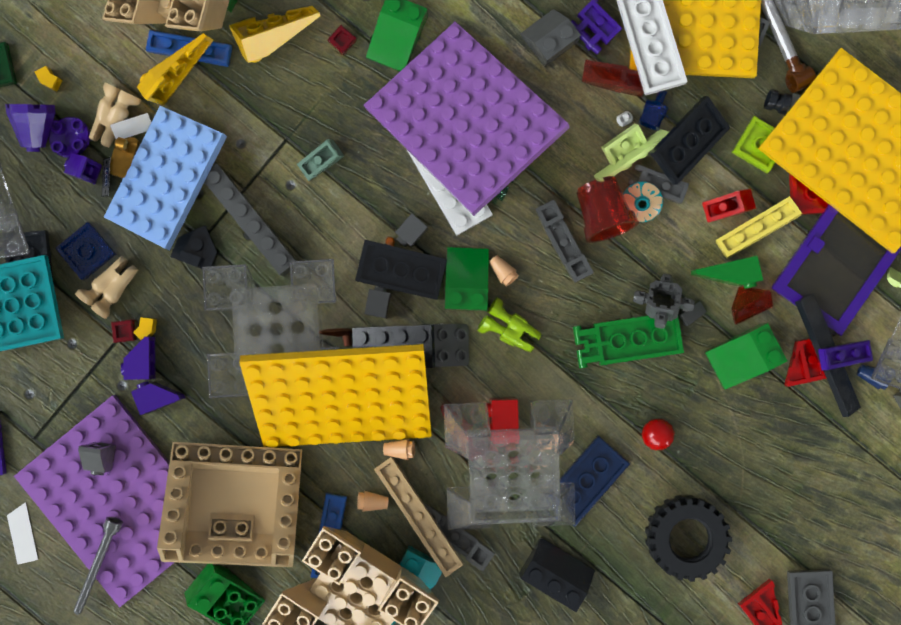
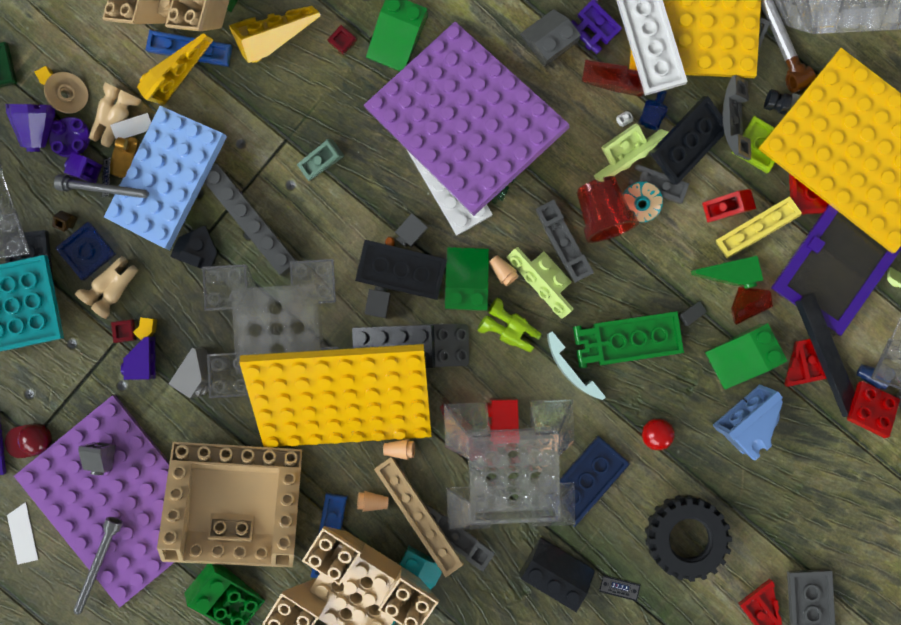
(28, 440): none -> dark red cap
(64, 221): none -> dark brown piece
(66, 183): none -> dark grey piece
(72, 86): none -> tan dish
(154, 396): dark purple slope -> none
(192, 374): none -> light grey slope
(338, 332): copper bar -> none
(544, 278): none -> yellowish green bracket
(556, 347): none -> light aqua slope
(619, 588): none -> sticker
(663, 314): dark grey piece -> none
(732, 117): none -> dark grey slope
(752, 422): none -> medium blue piece
(845, 355): dark purple tile -> none
(873, 409): none -> red plate

